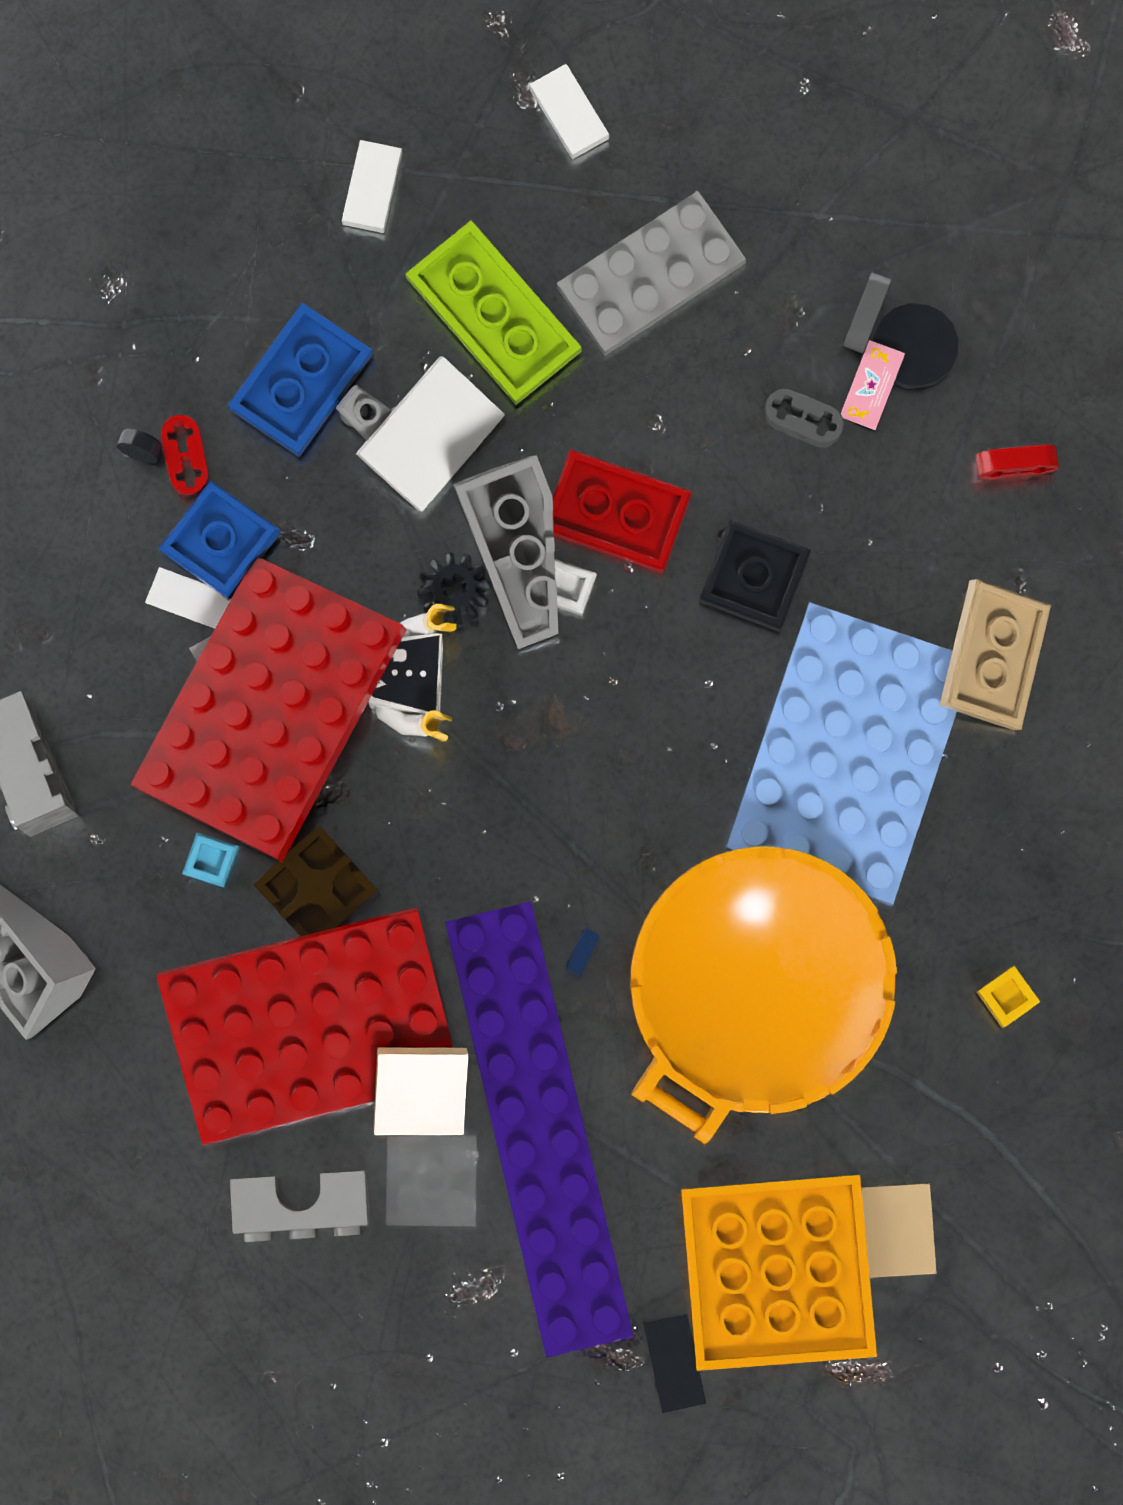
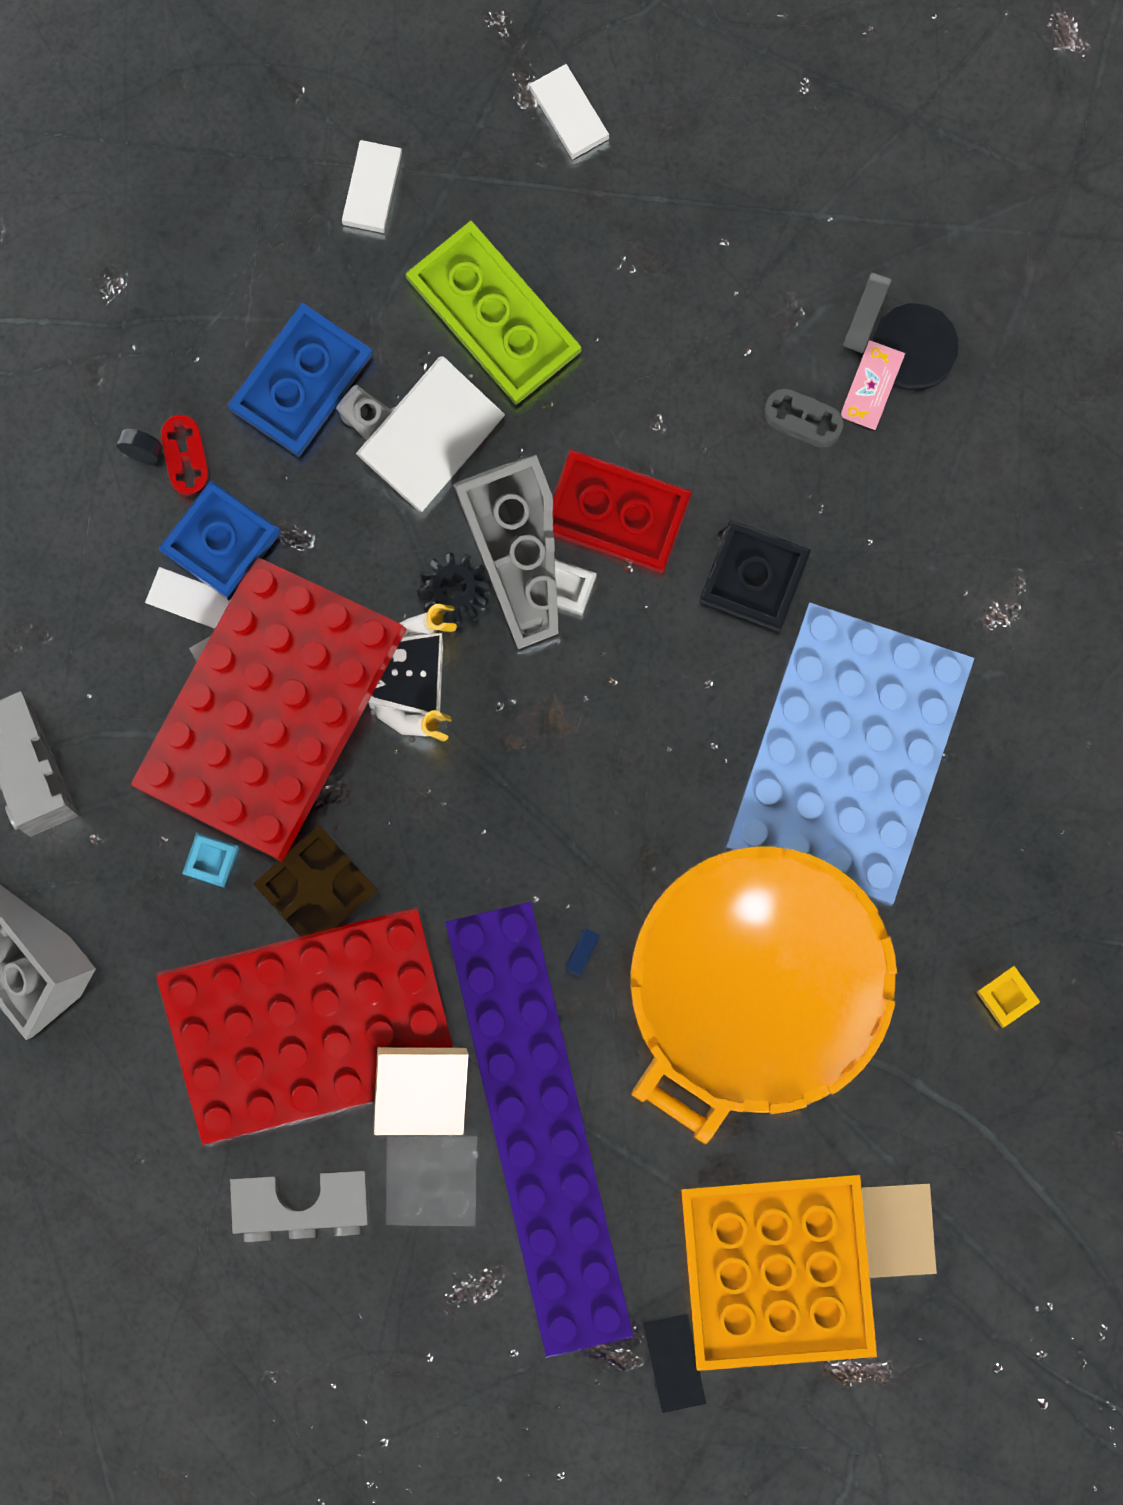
(651, 273): light grey plate -> none
(995, 655): tan tile -> none
(1017, 461): red beam -> none

